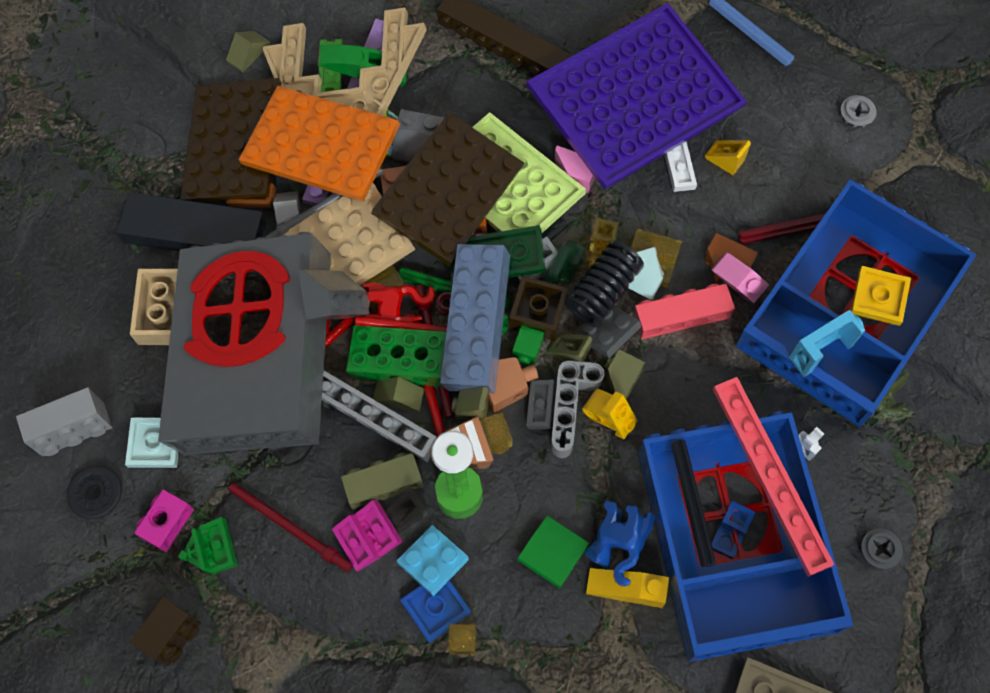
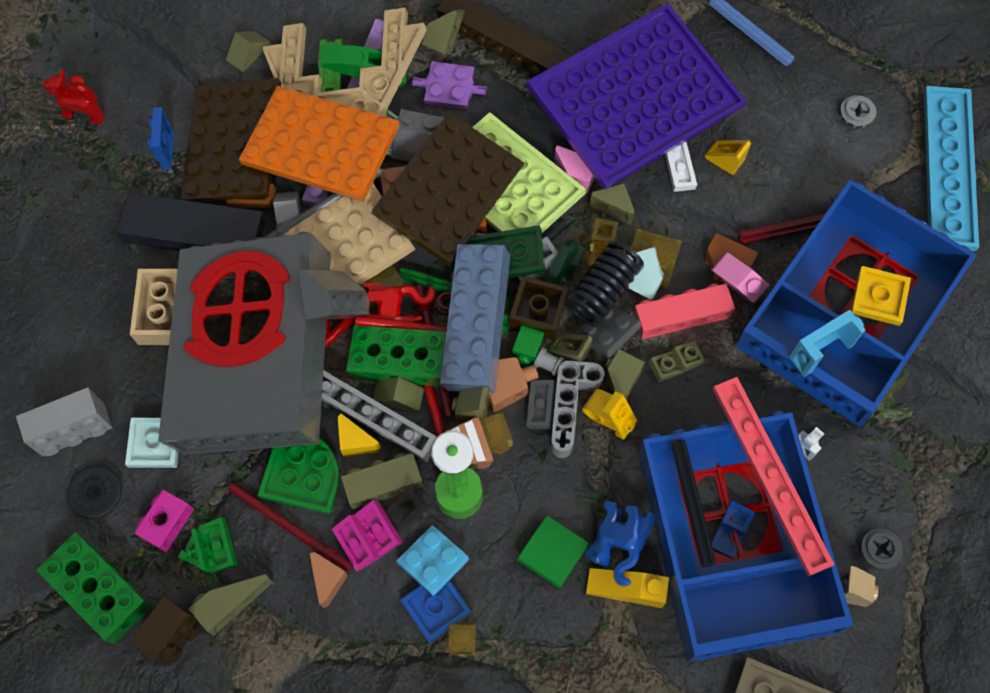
(74, 97): none -> red animal
(76, 589): none -> green brick
(161, 138): none -> blue plate
(224, 603): none -> olive slope
(302, 477): none -> green plate
(327, 578): none -> nougat slope
(355, 440): none -> yellow slope
(442, 32): none -> olive slope
(449, 85): none -> medium lavender plate
(548, 362): none -> light grey bush
(614, 202): none -> olive slope
(676, 362): none -> olive slope
(858, 586): none -> tan slope
(951, 164): none -> medium azure plate

